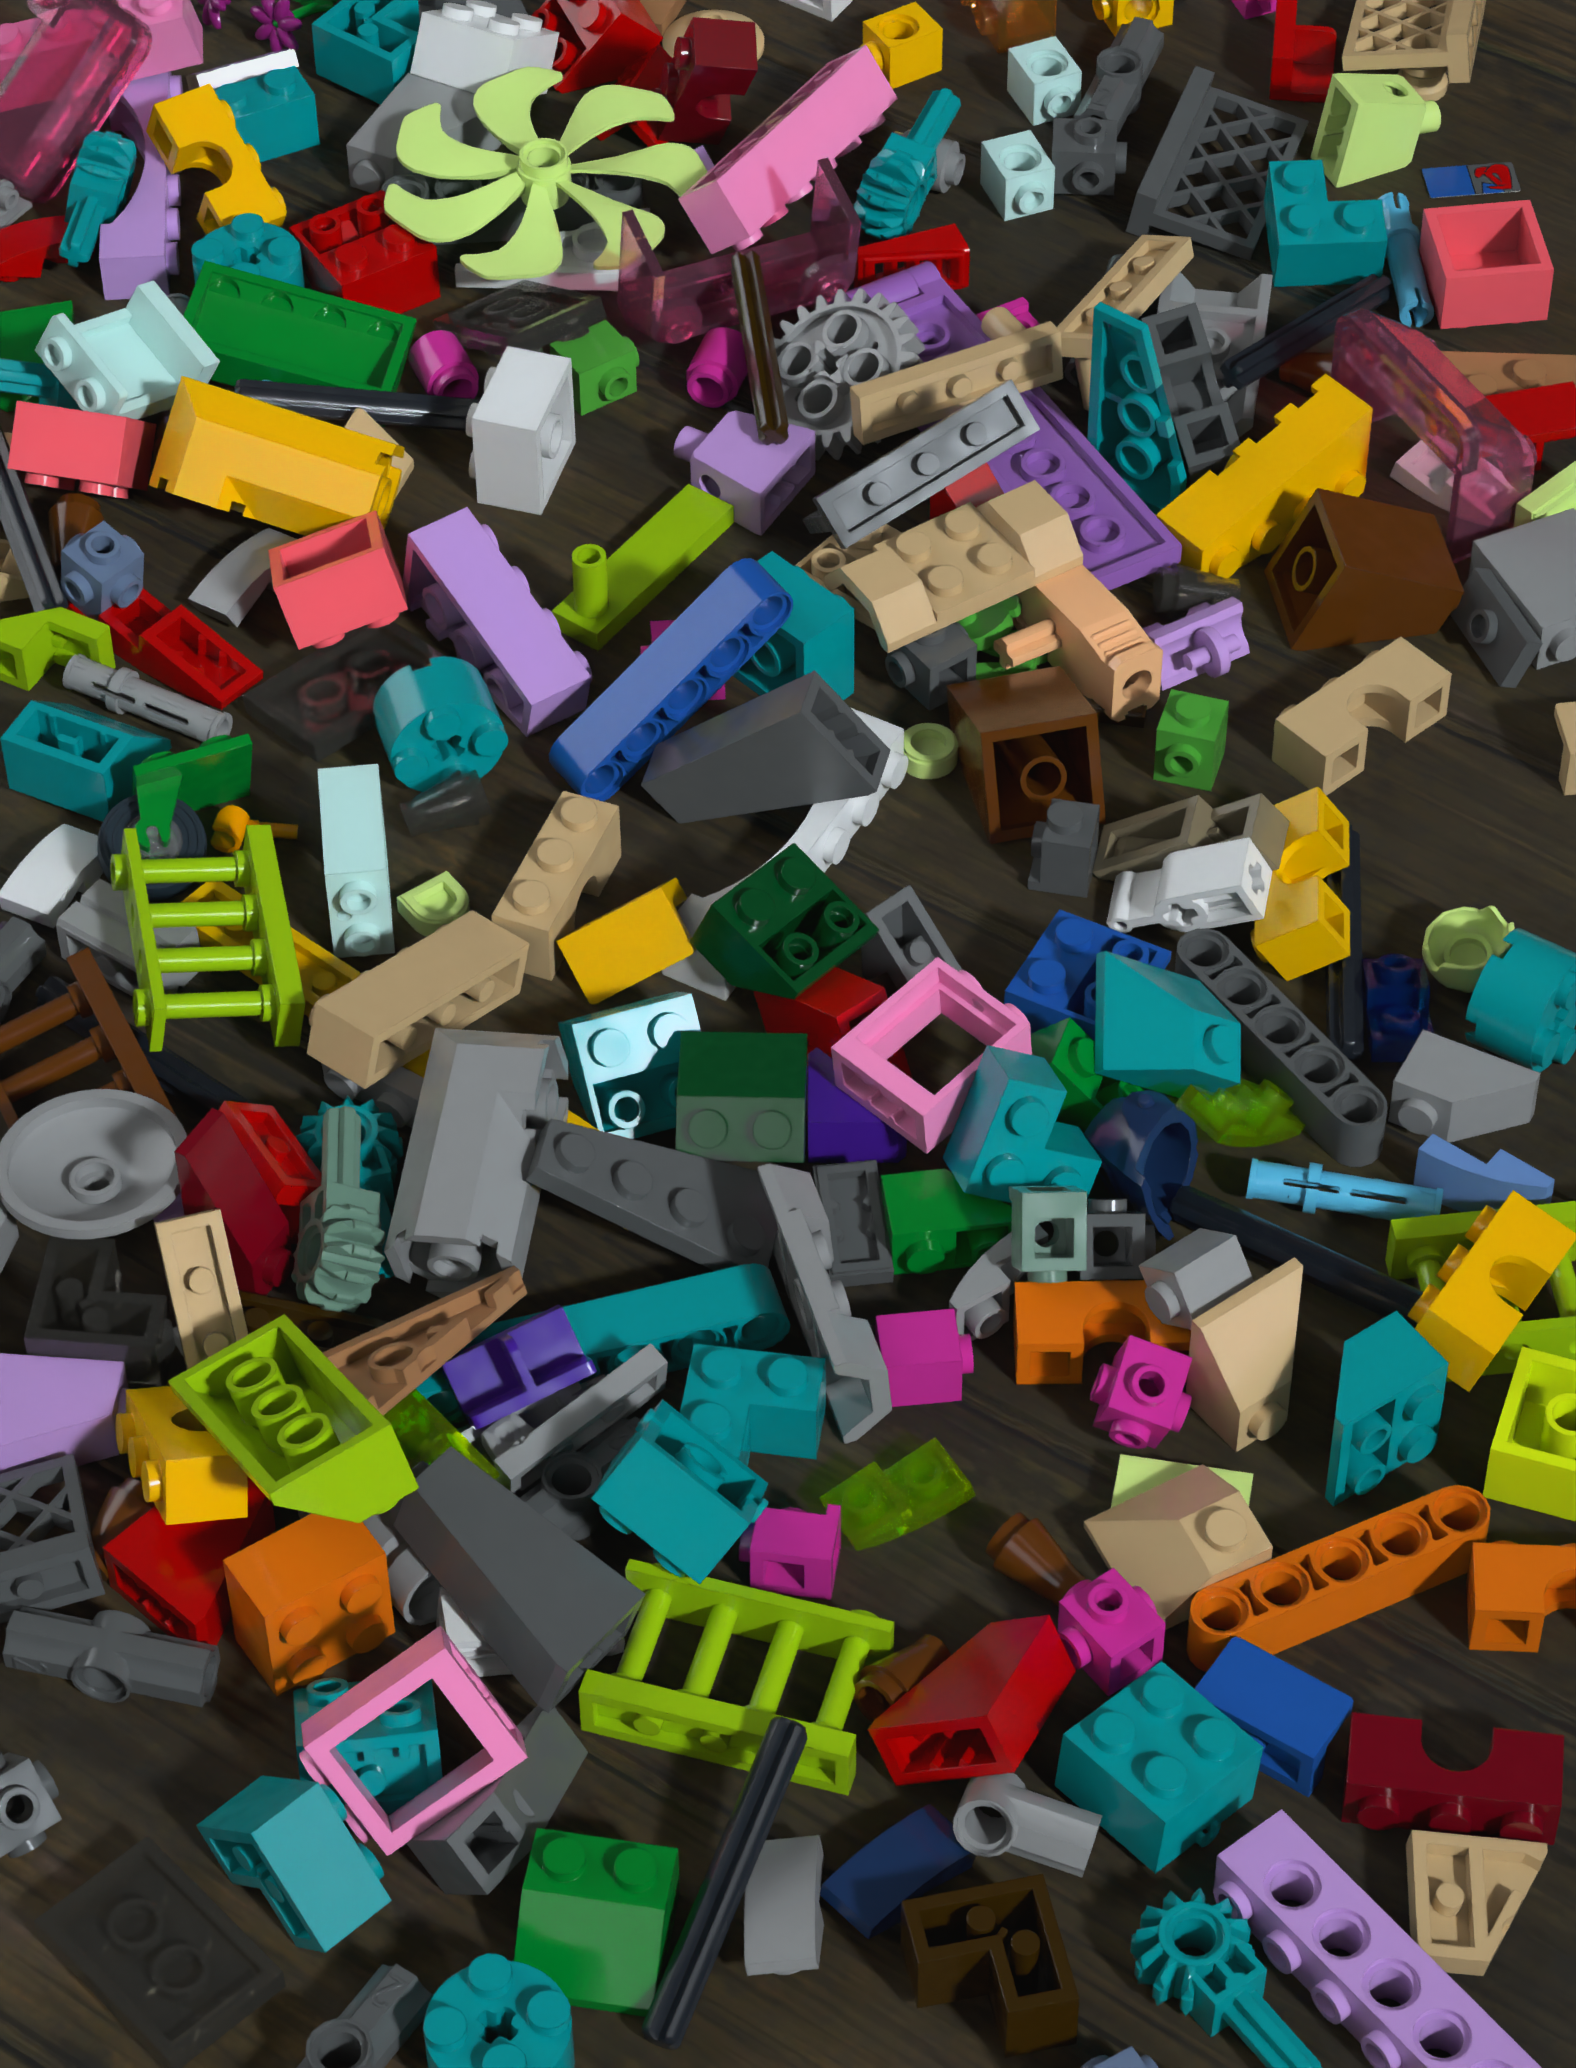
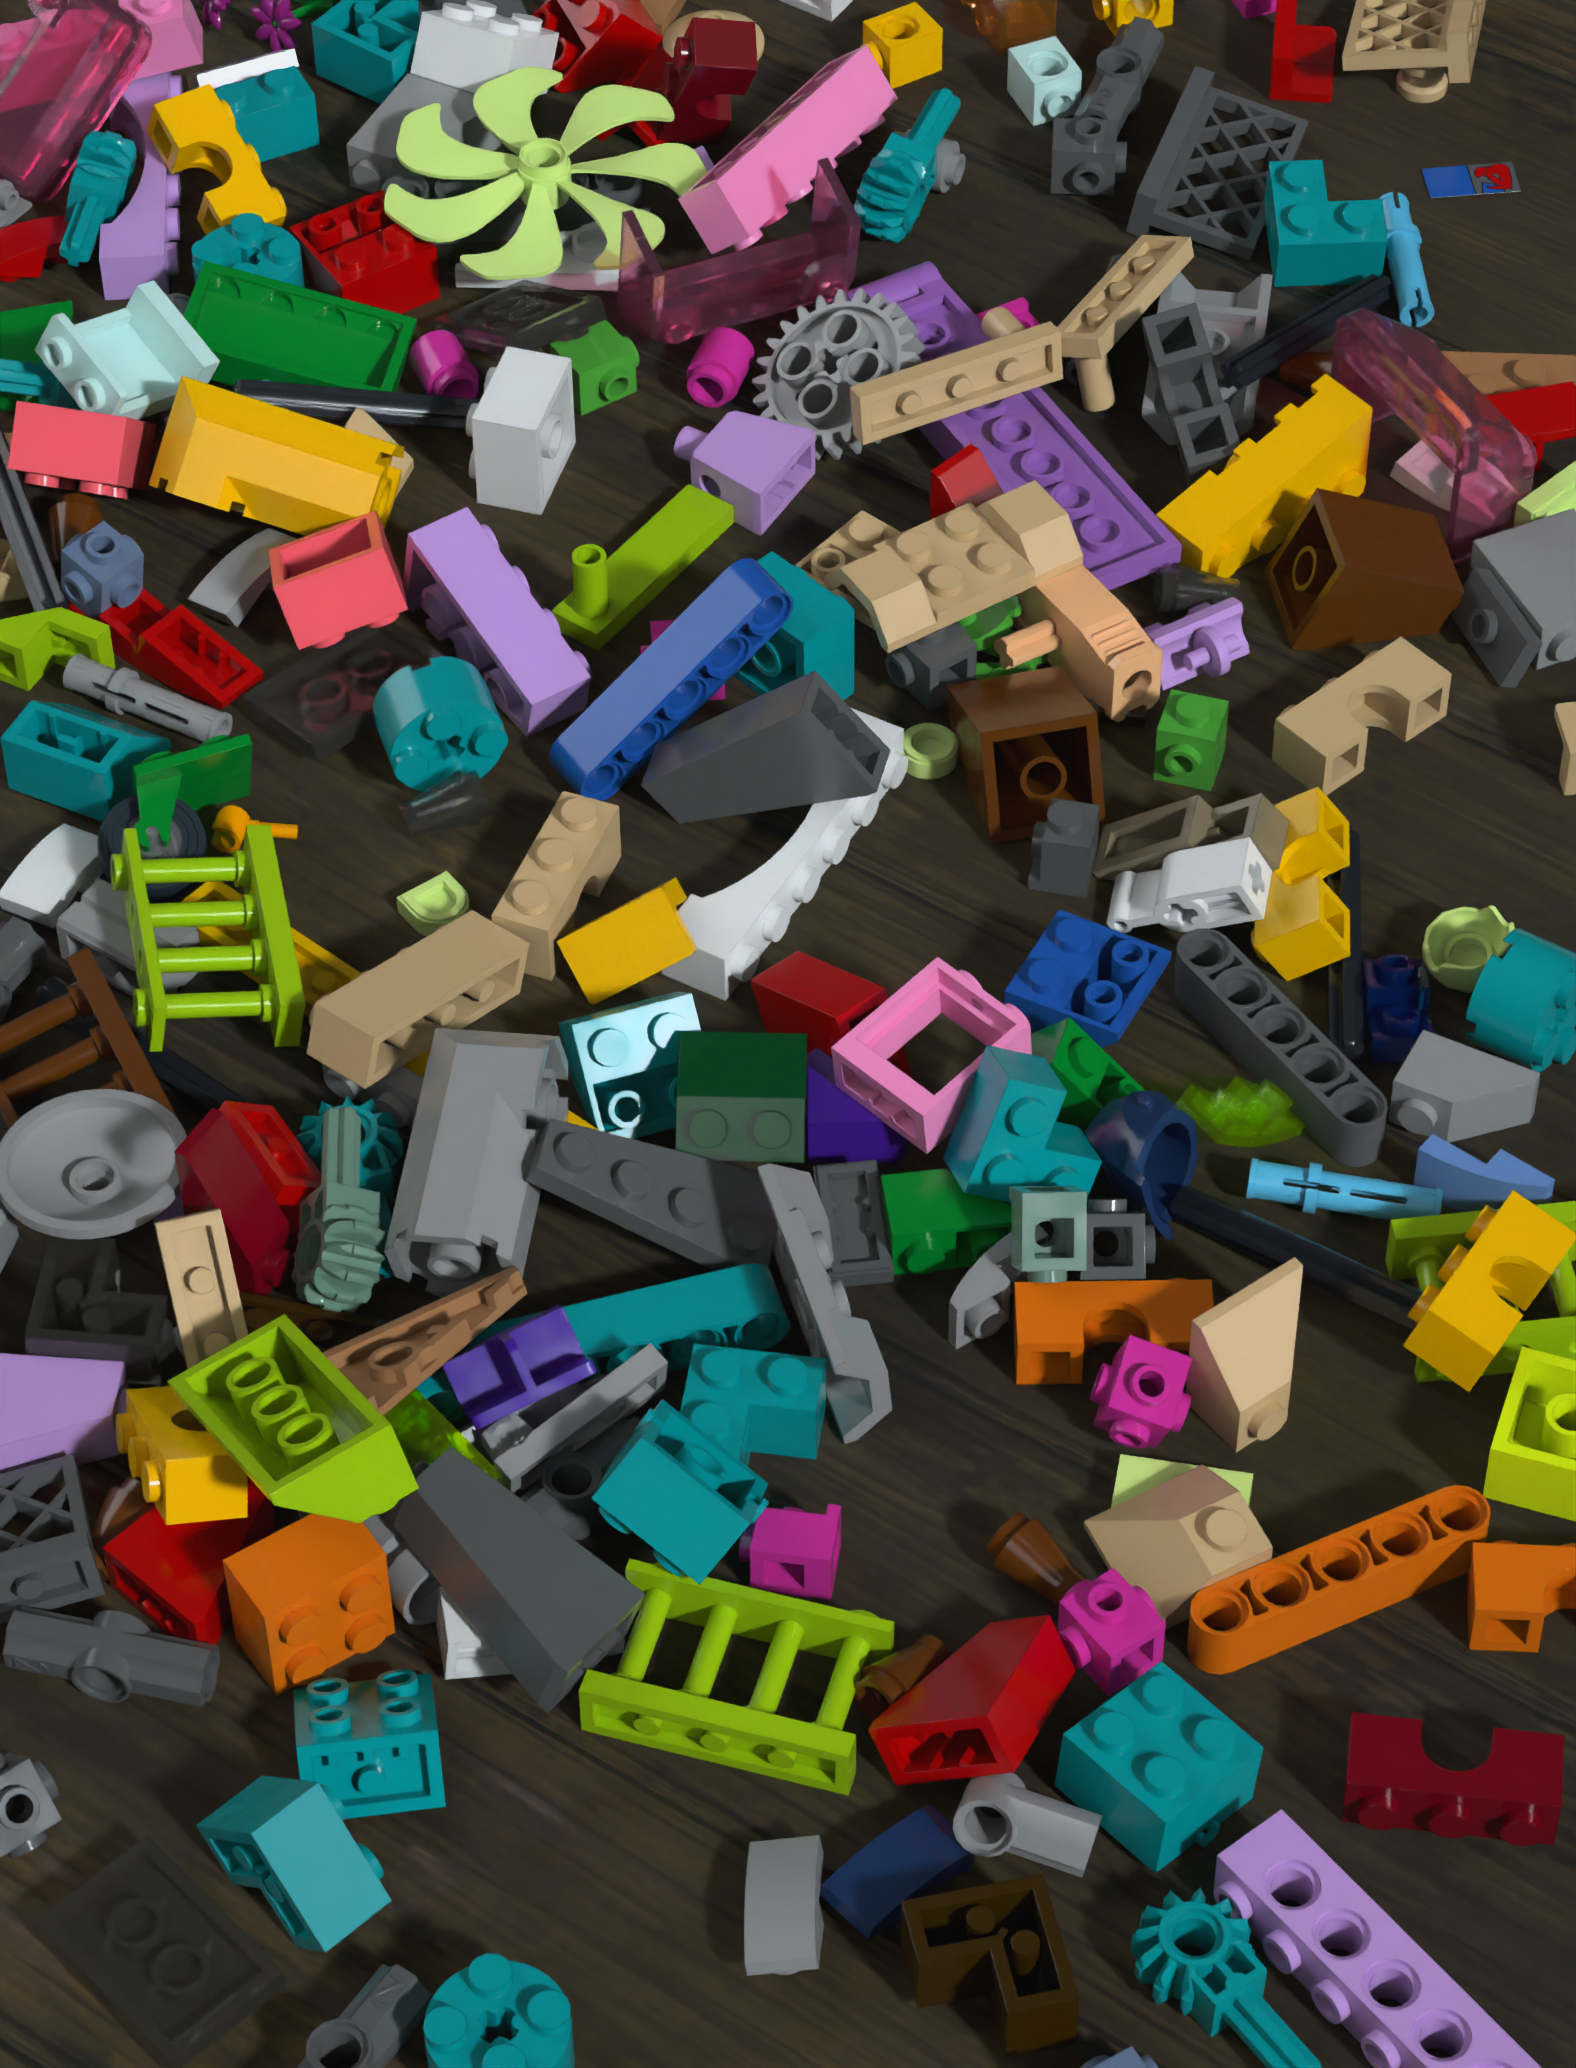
(355, 860): light aqua window -> none
(427, 1659): bright pink window -> none
(496, 1827): dark grey slope -> none
(599, 1917): green slope -> none
(724, 1883): black axle -> none
(759, 348): dark brown axle -> none
(782, 927): dark green slope -> none
(900, 1499): clear neon green slope -> none
(904, 941): dark grey slope -> none
(923, 465): fence -> none
(924, 1356): dark pink brick -> none
(940, 245): red slope -> none
(1017, 175): light aqua brick -> none
(1130, 409): teal wedge -> none
(1162, 1029): teal slope -> none
(1194, 1276): light grey brick -> none
(1279, 1709): blue panel -> none
(1370, 126): yellowish green torso -> none
(1384, 1406): teal slope -> none
(1466, 1894): tan wing -> none
(1485, 264): coral piece -> none

